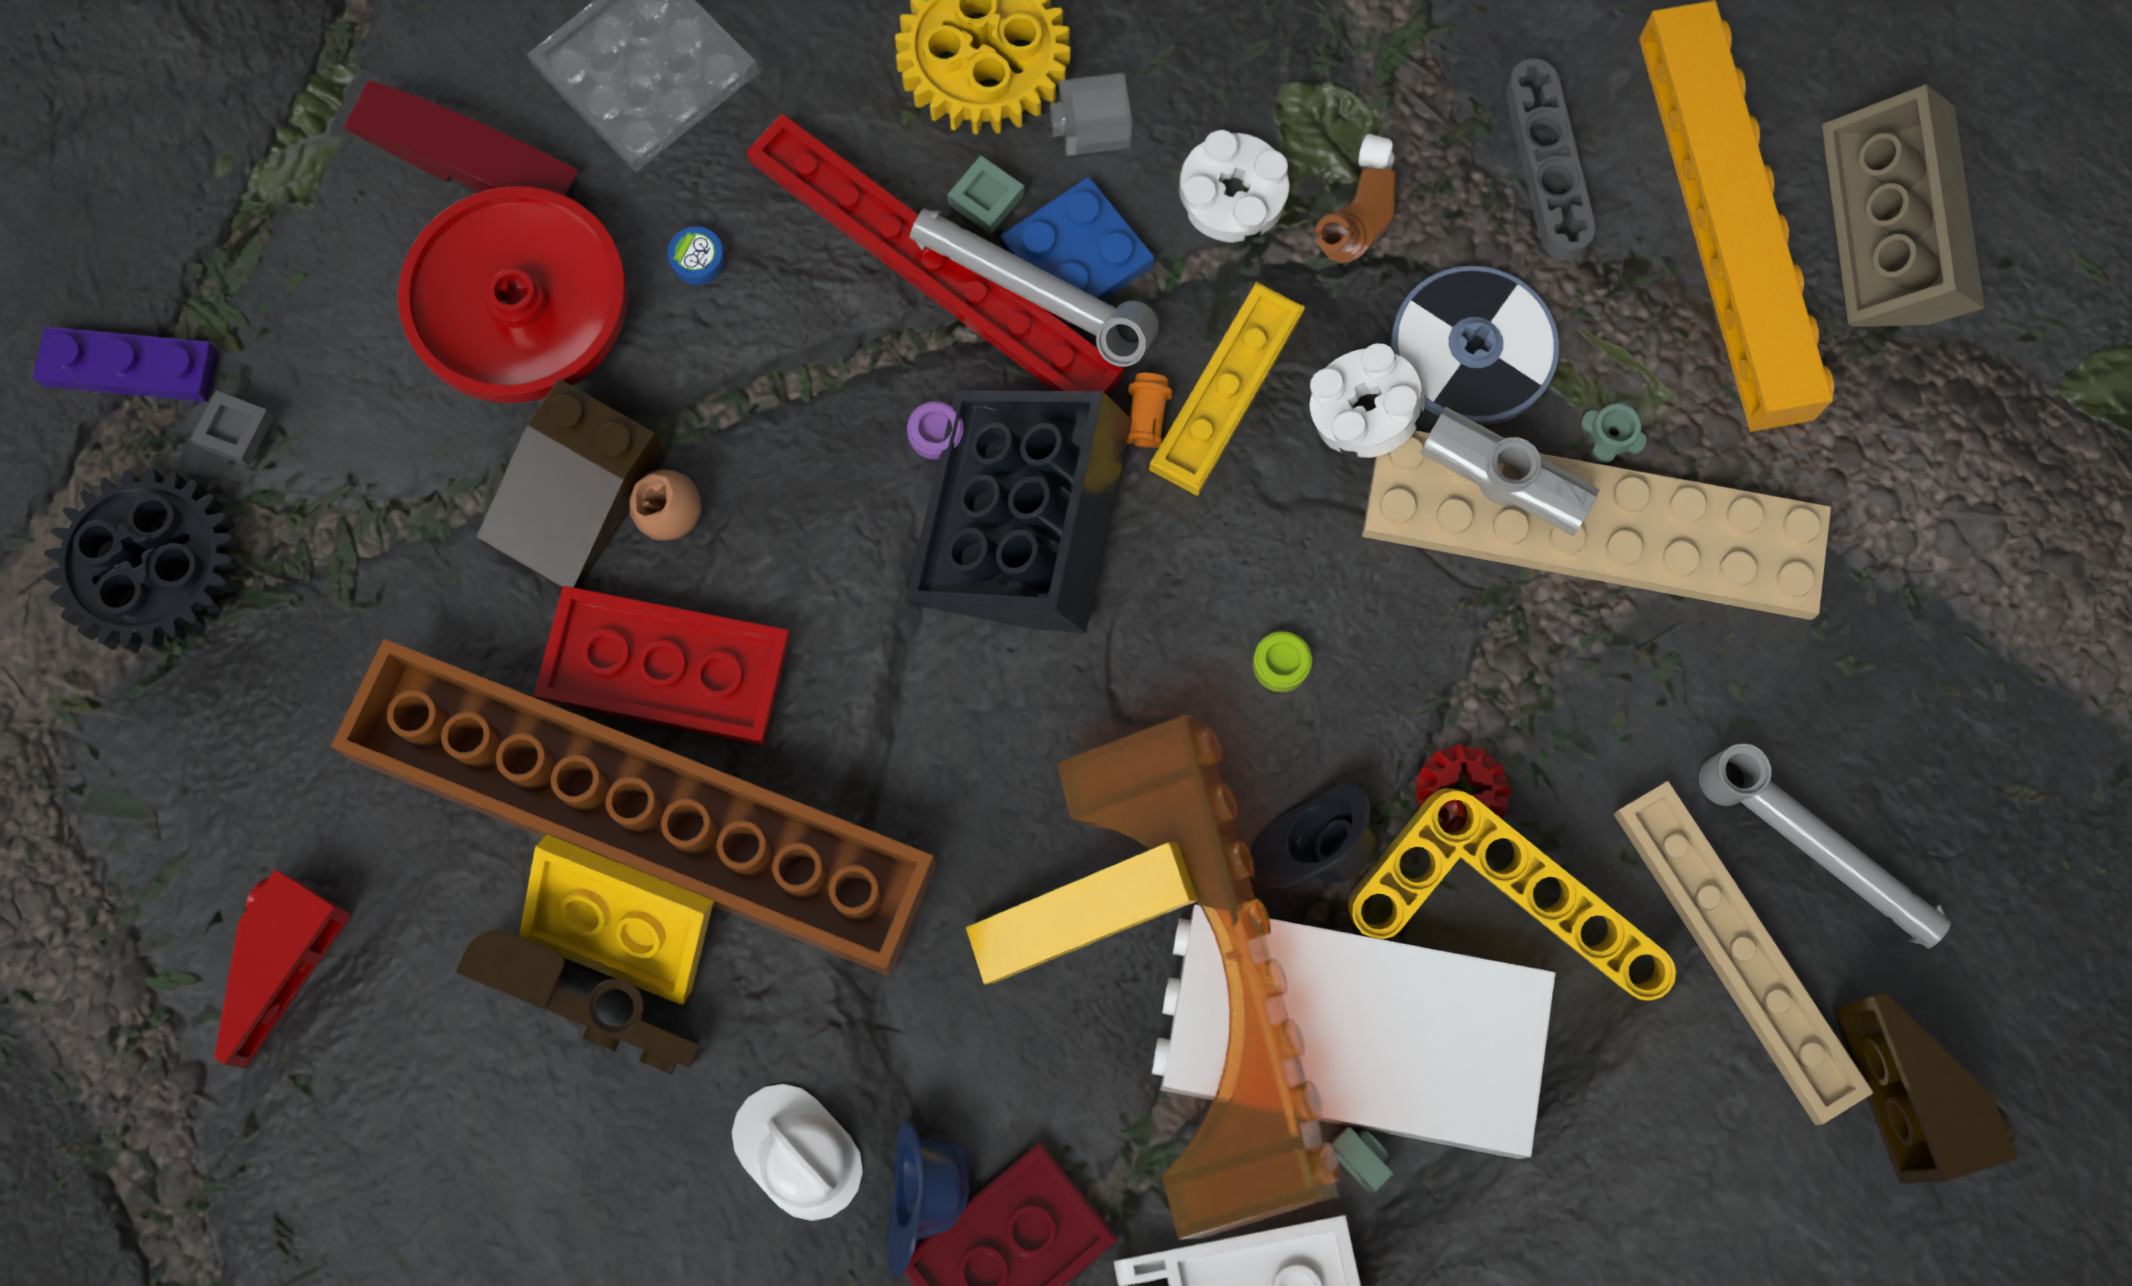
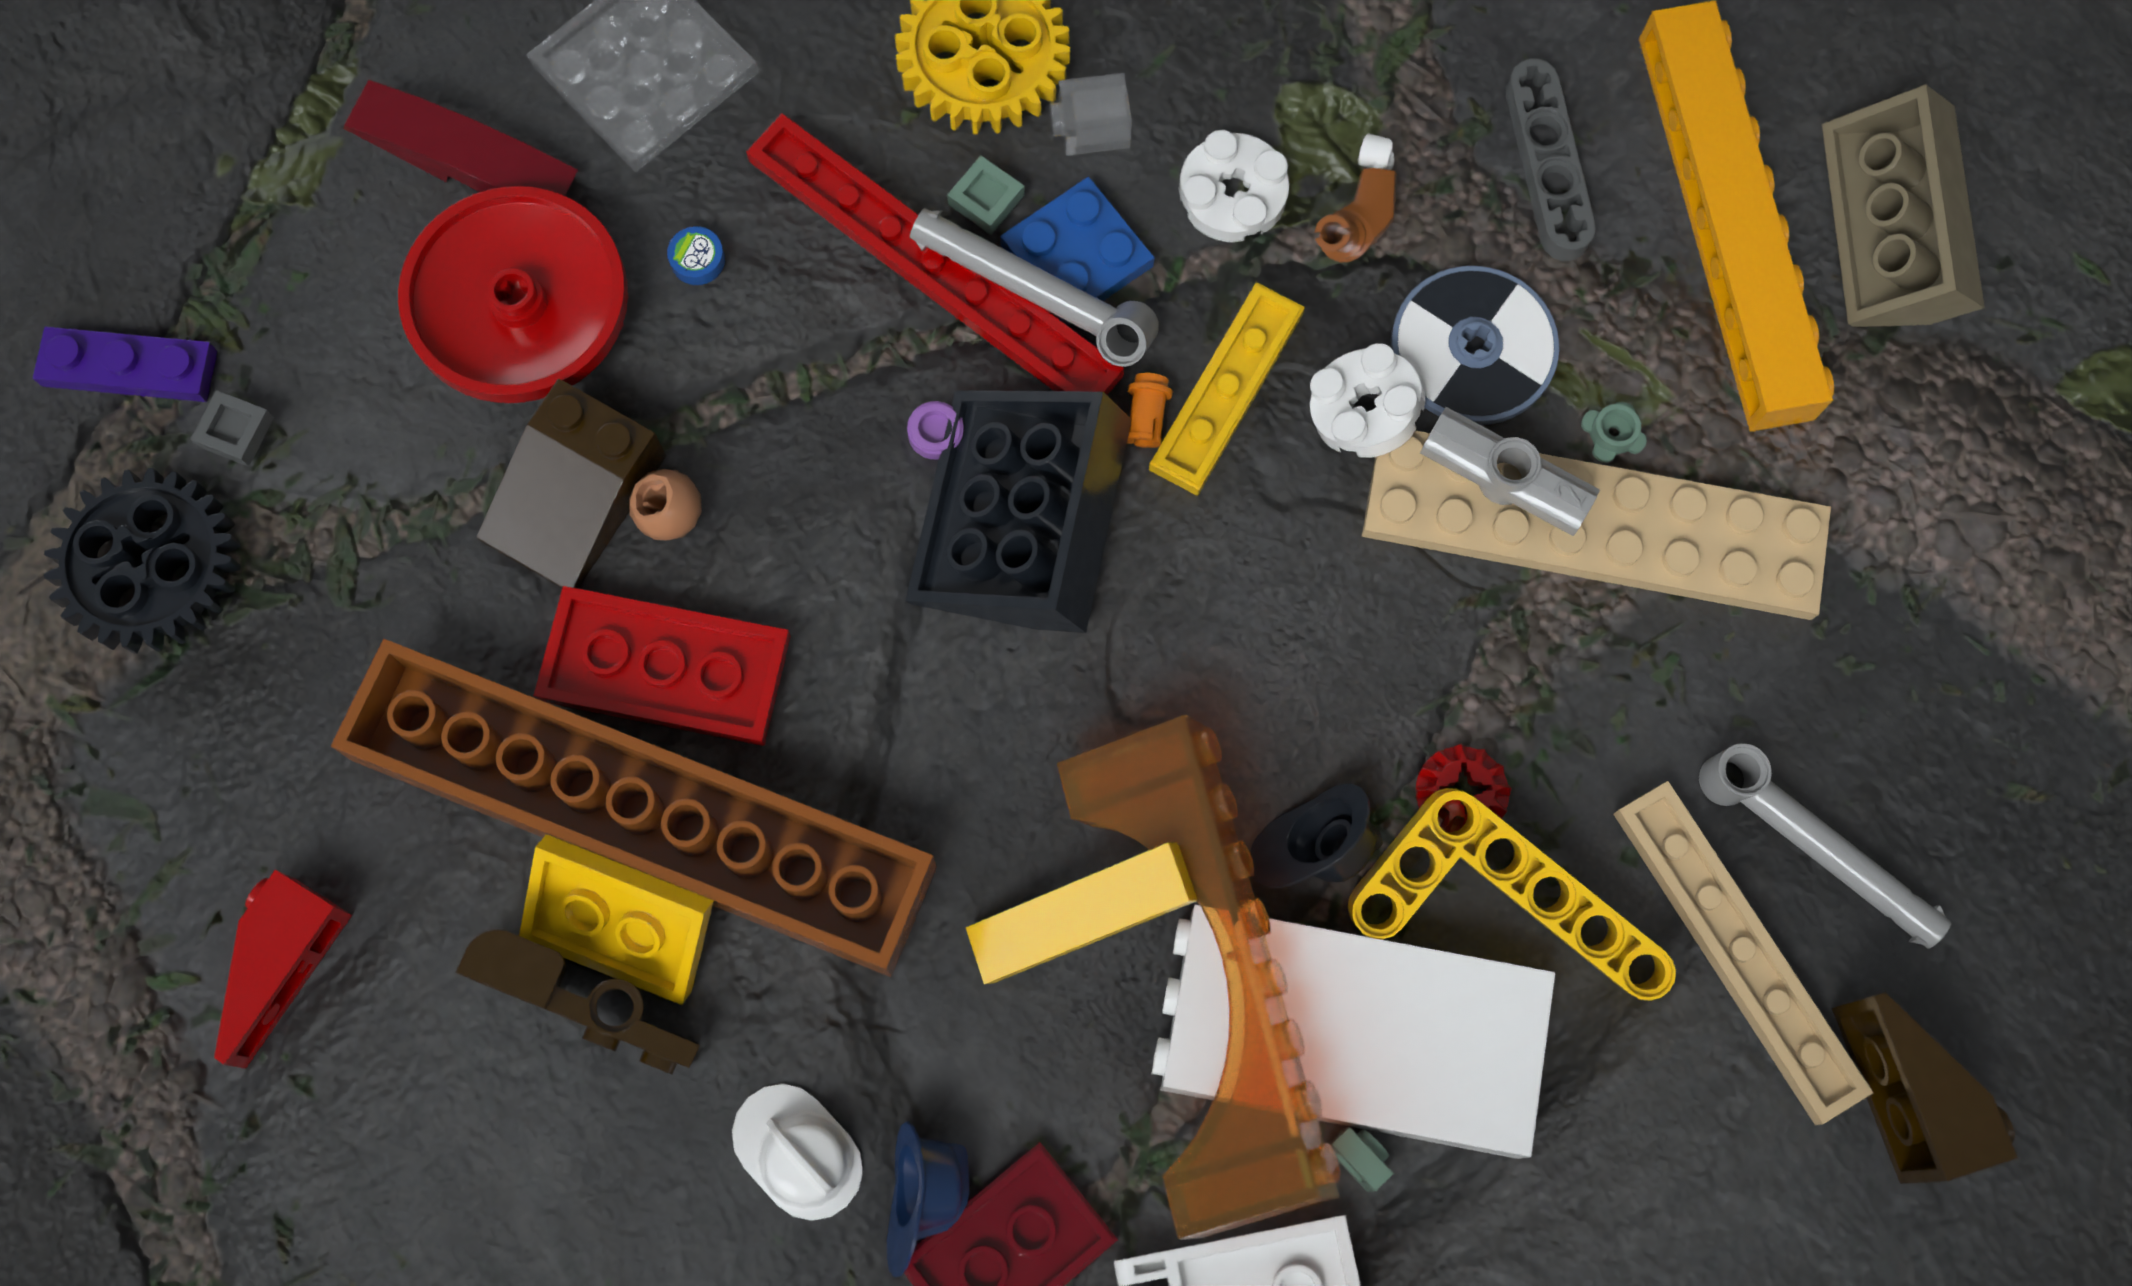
(1282, 661): lime tile -> none

